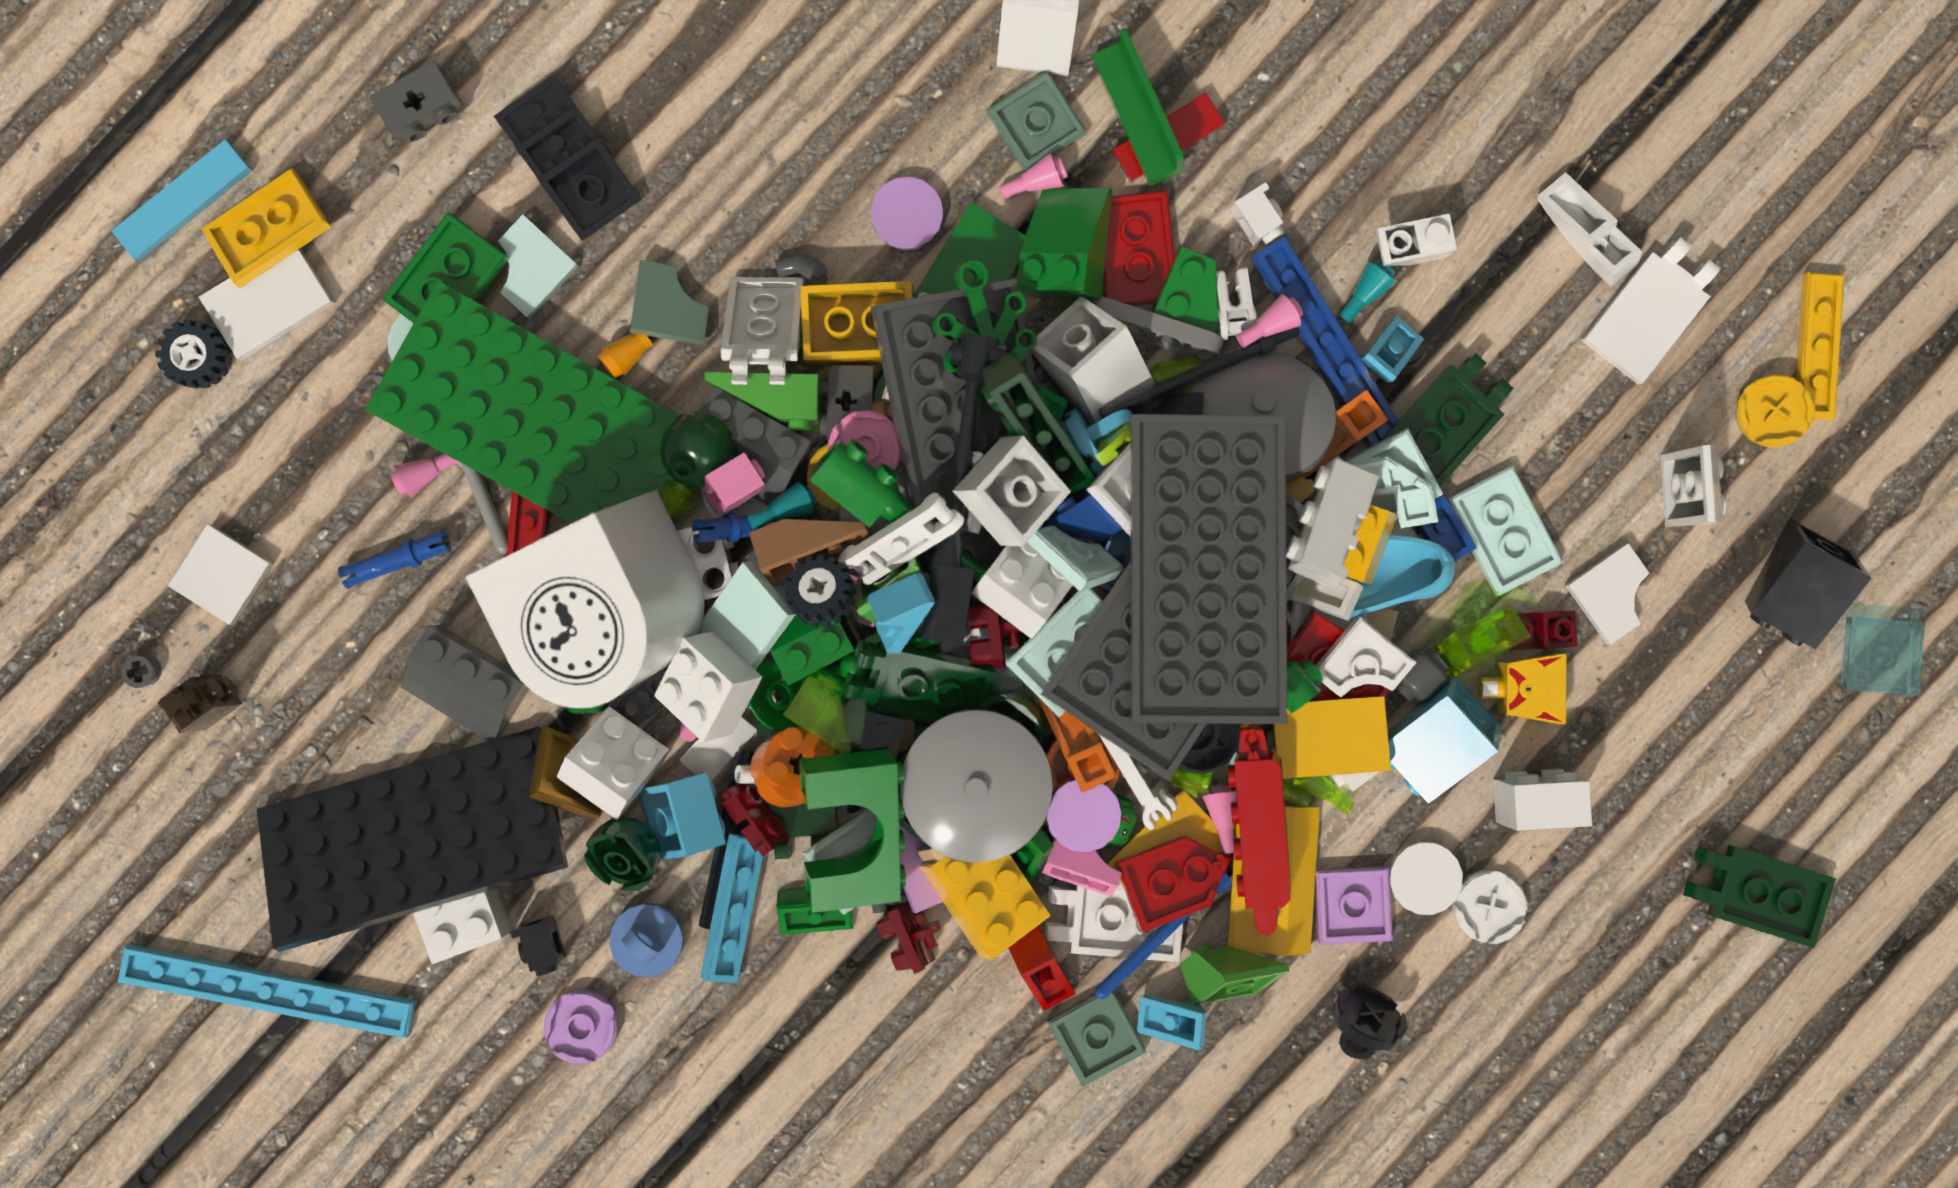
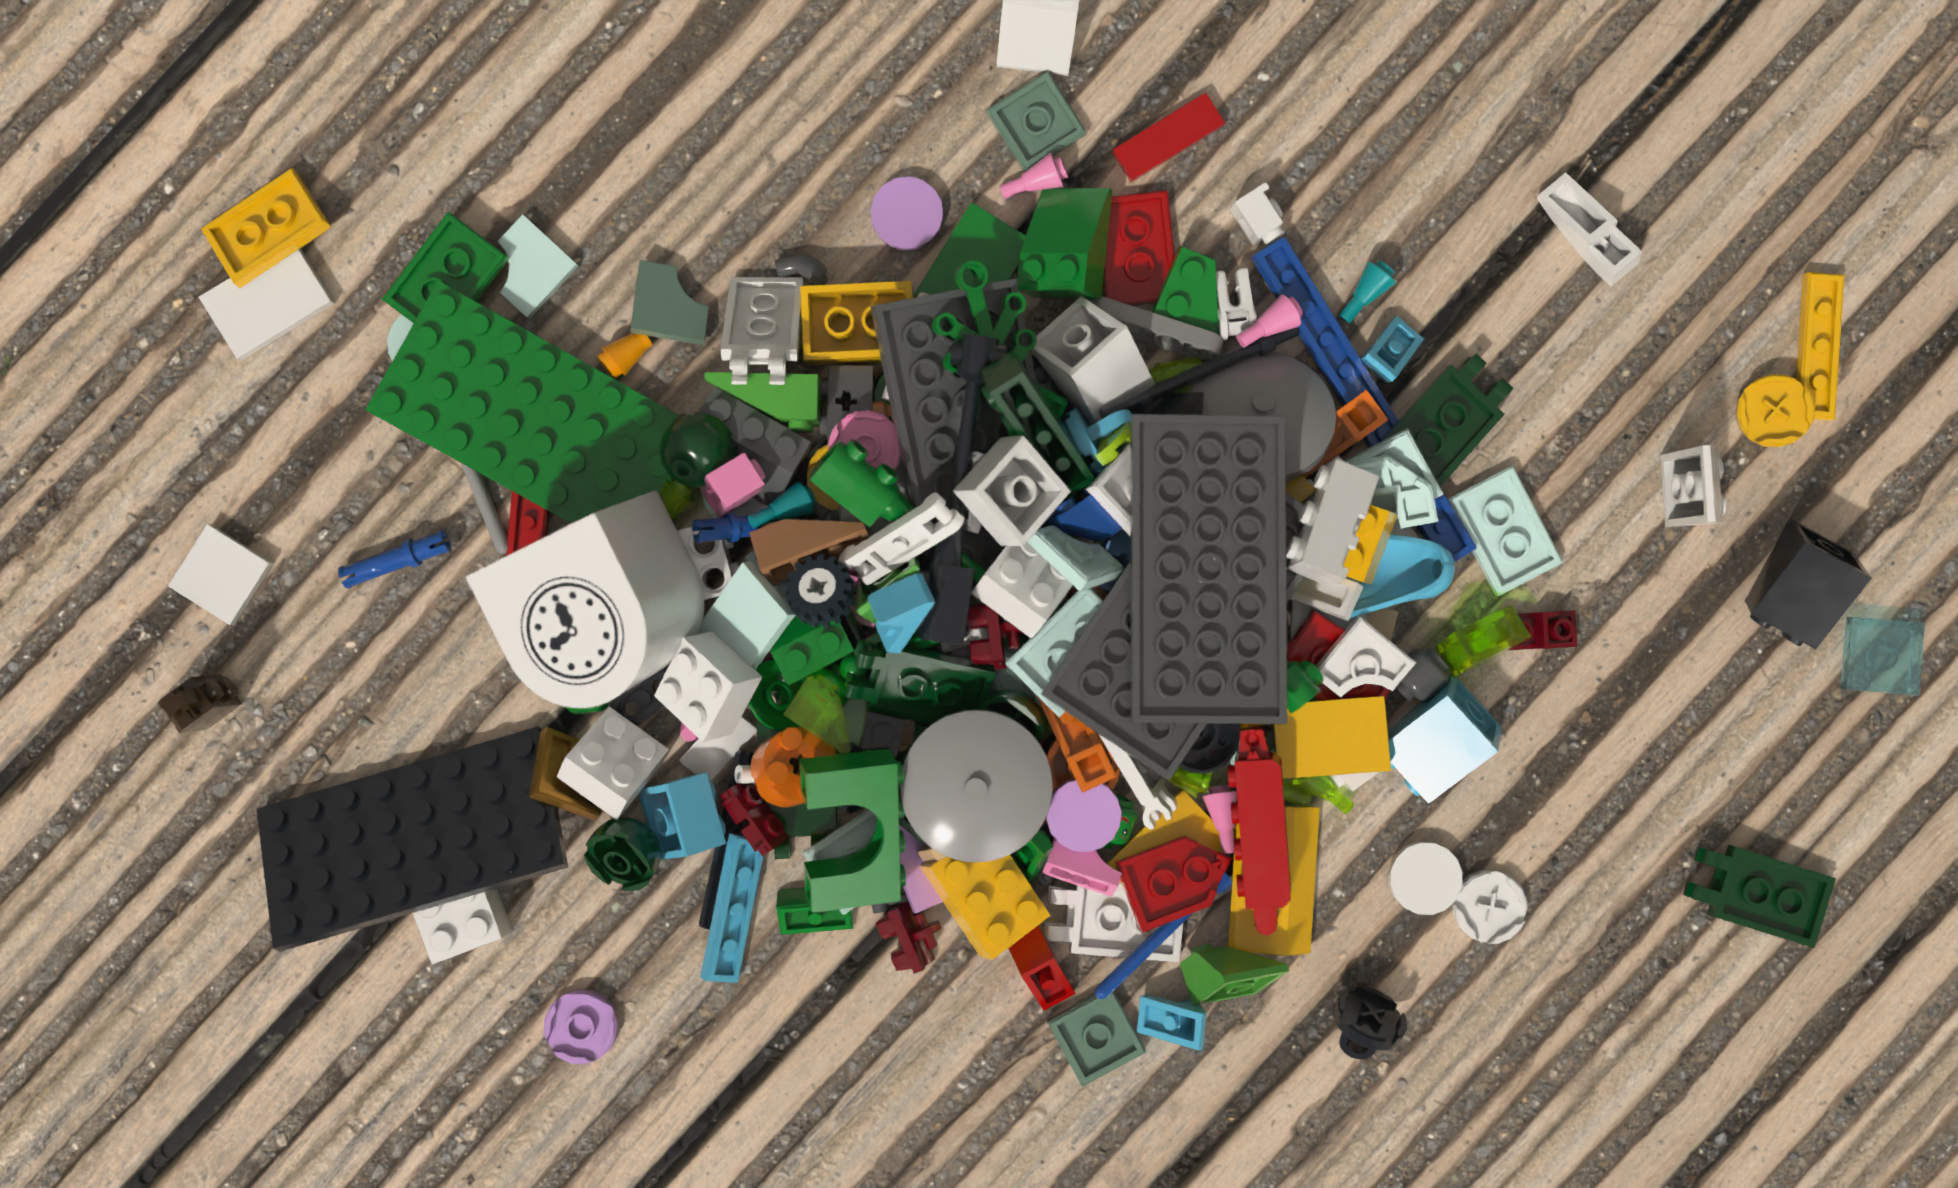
(149, 678): dark grey bush -> none
(181, 200): medium azure tile -> none
(181, 348): black wheel -> none
(267, 990): medium azure tile -> none
(399, 103): dark grey brick -> none
(415, 475): bright pink cone -> none
(463, 682): dark grey slope -> none
(540, 945): black brick -> none
(567, 157): black slope -> none
(646, 939): medium blue tile -> none
(1139, 110): green panel -> none
(1353, 905): lavender tile -> none
(1417, 241): white slope -> none
(1529, 687): yellow torso -> none
(1542, 801): white brick -> none
(1609, 591): white tile -> none
(1650, 312): white tile -> none

